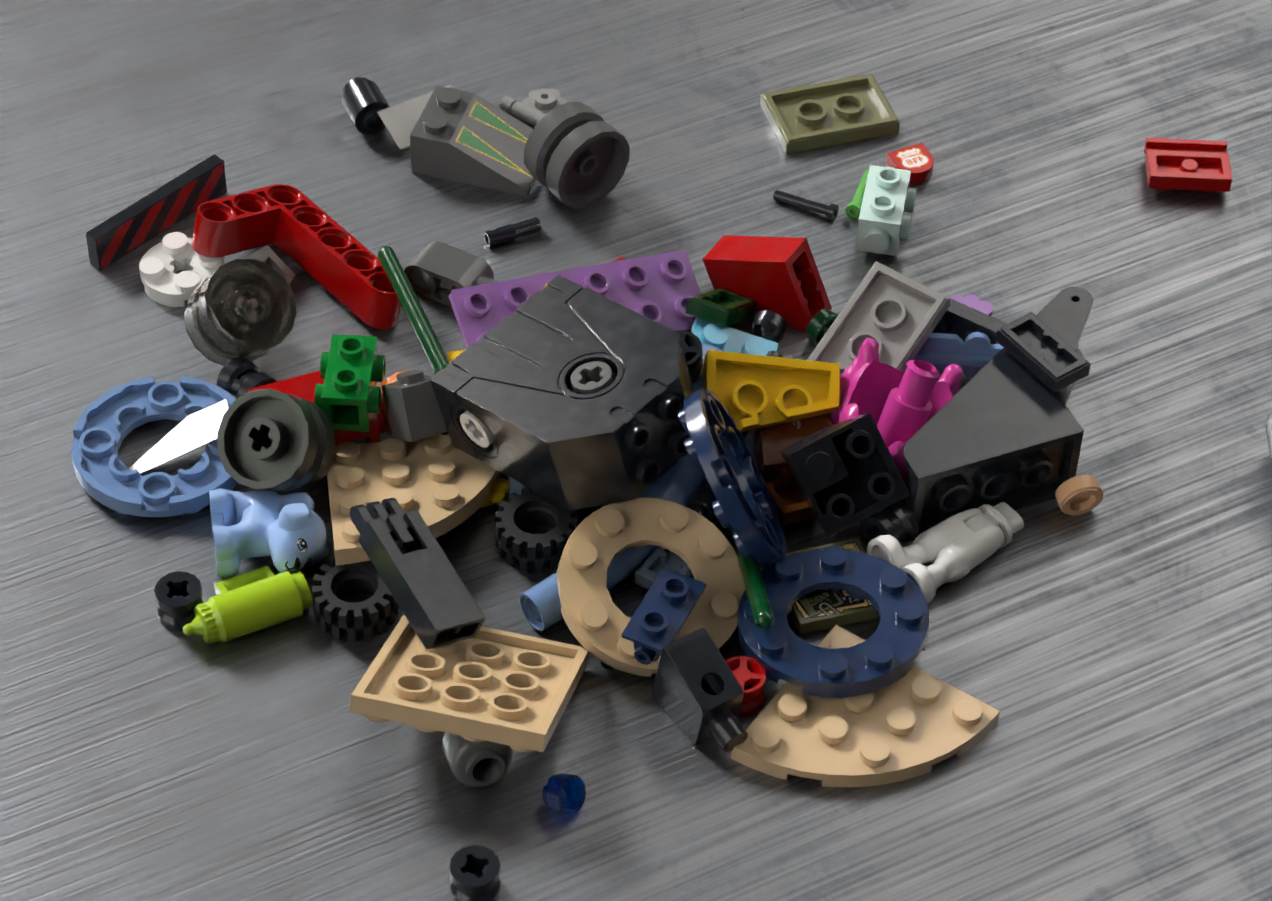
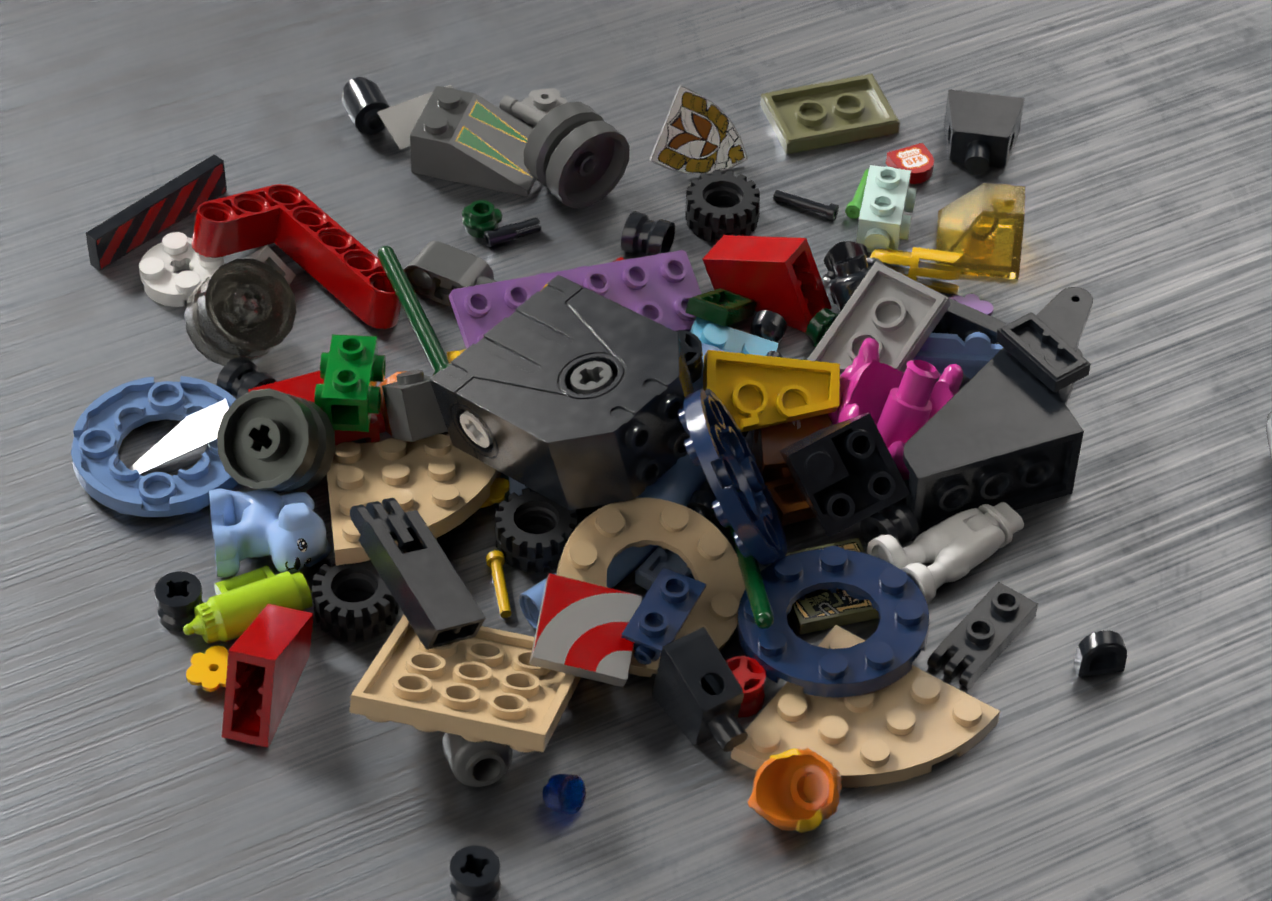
(209, 668): none -> yellow plant
(264, 673): none -> red slope
(480, 217): none -> dark green plate
(495, 560): none -> yellow piece
(583, 629): none -> tile
(647, 235): none -> black wheel
(697, 137): none -> shield
(722, 191): none -> black tyre
(796, 790): none -> orange hair
(846, 267): none -> black head
(924, 269): none -> yellow arm
(981, 129): none -> black torso
(983, 634): none -> black hinge
(986, 229): none -> clear yellow slope
(1079, 494): light nougat tile -> none
(1100, 654): none -> black tile
(1187, 164): red plate -> none

